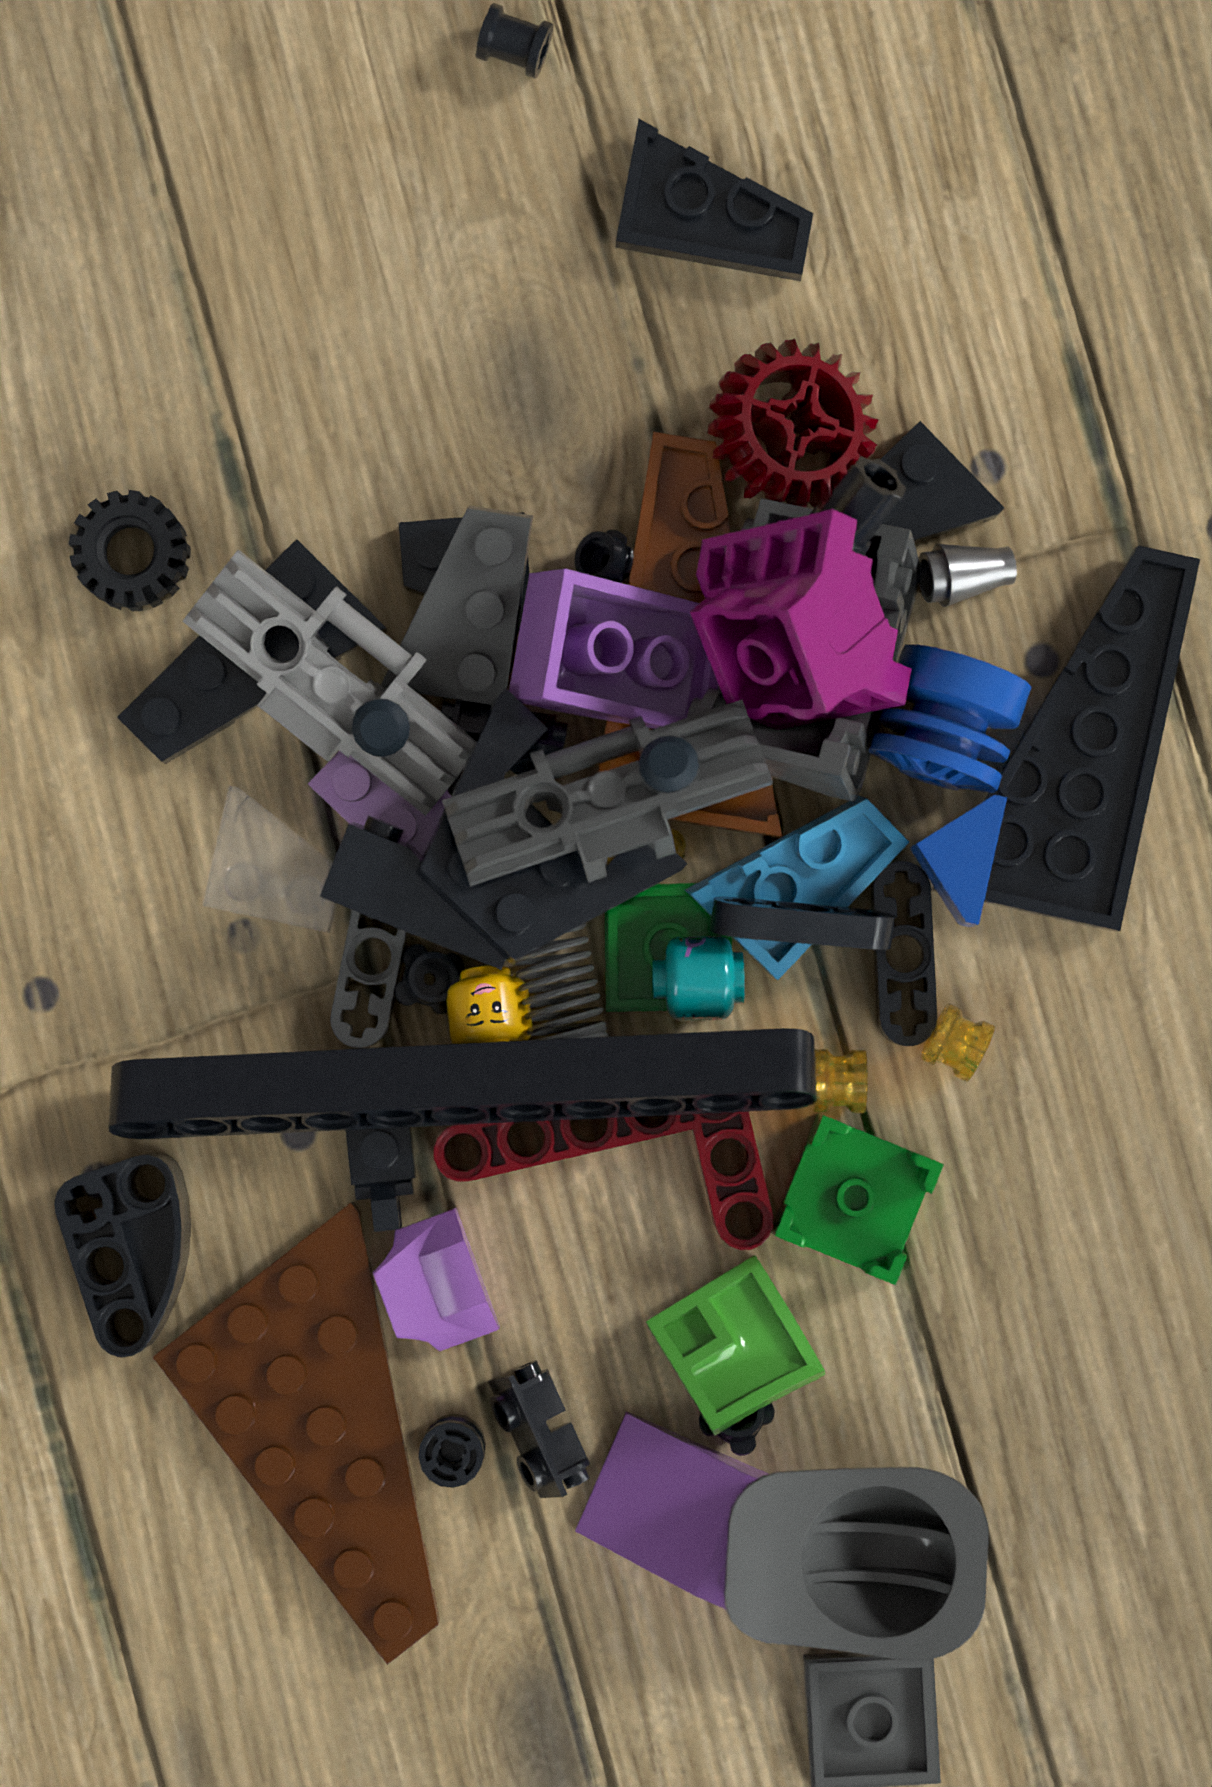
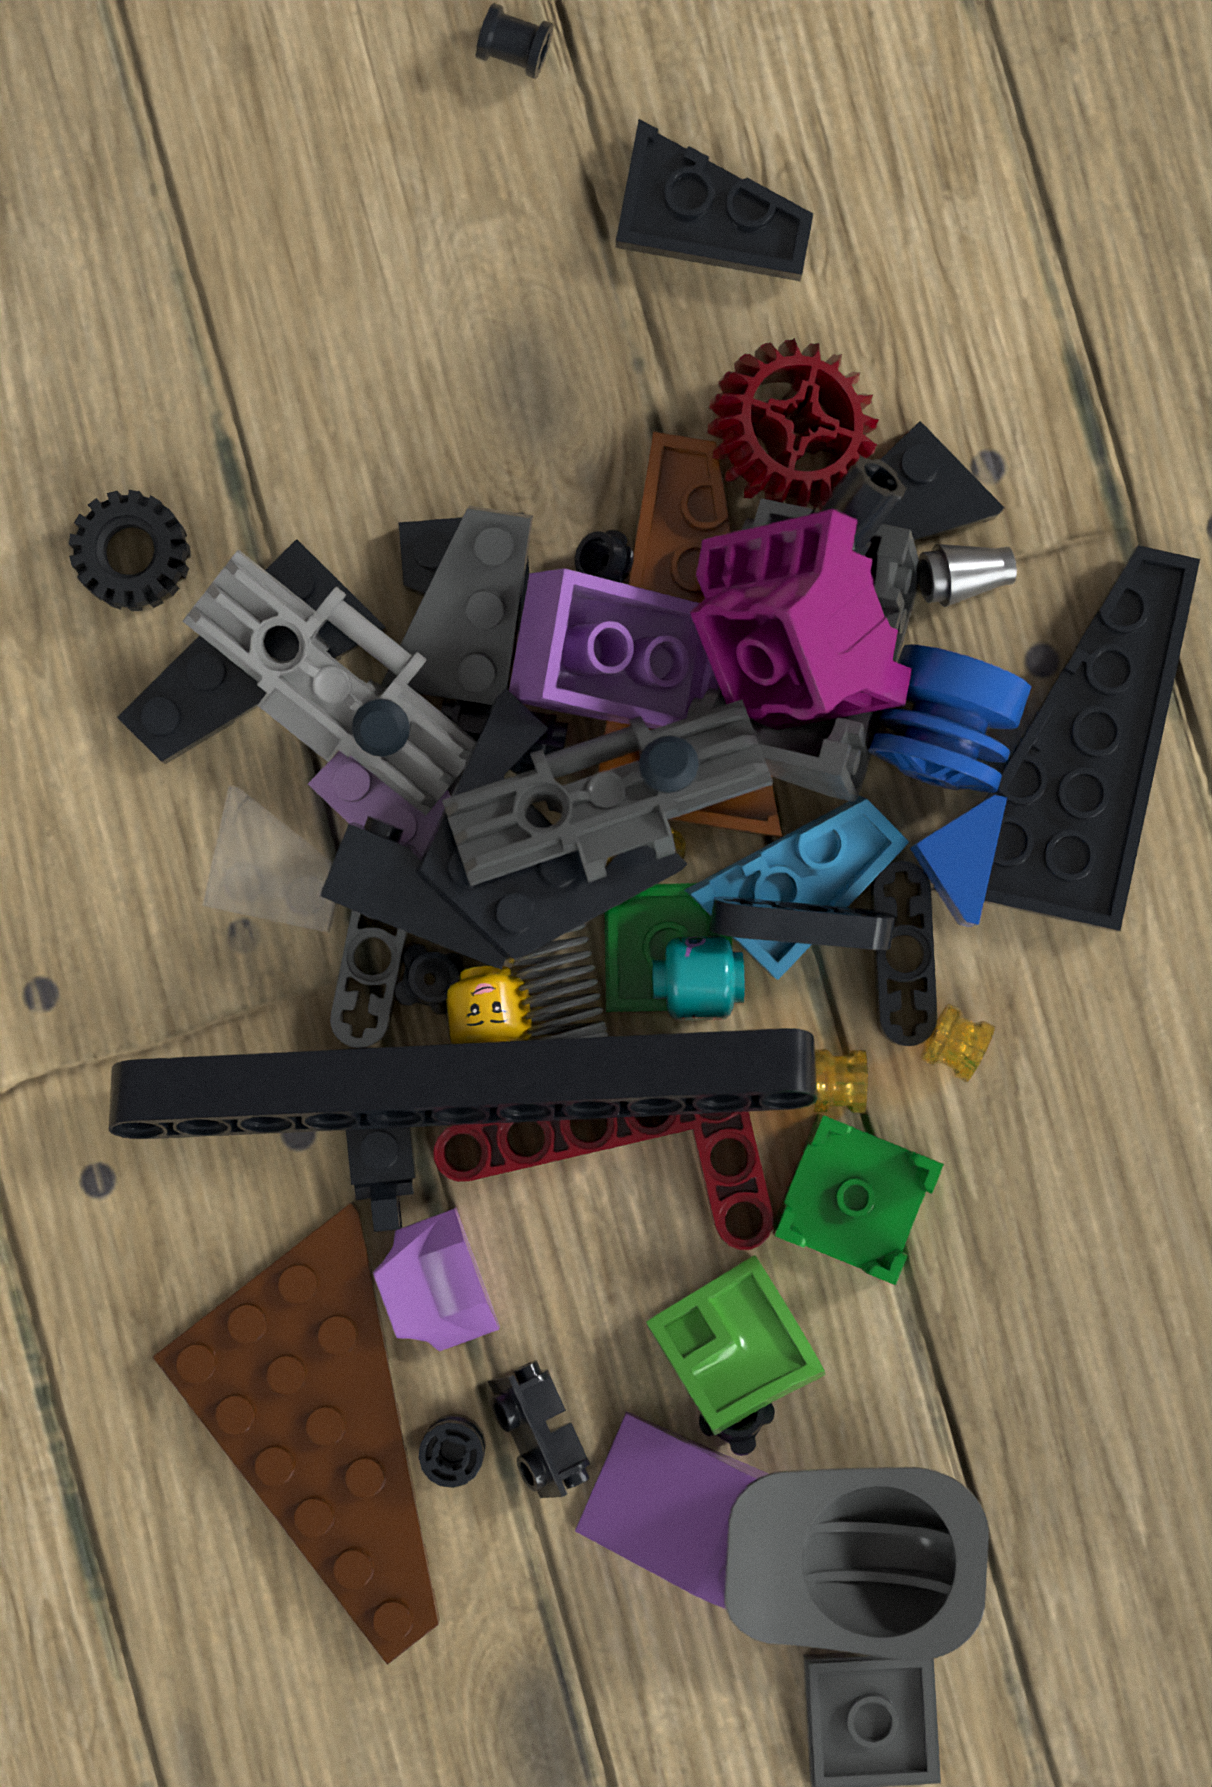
(146, 1233): black beam -> none

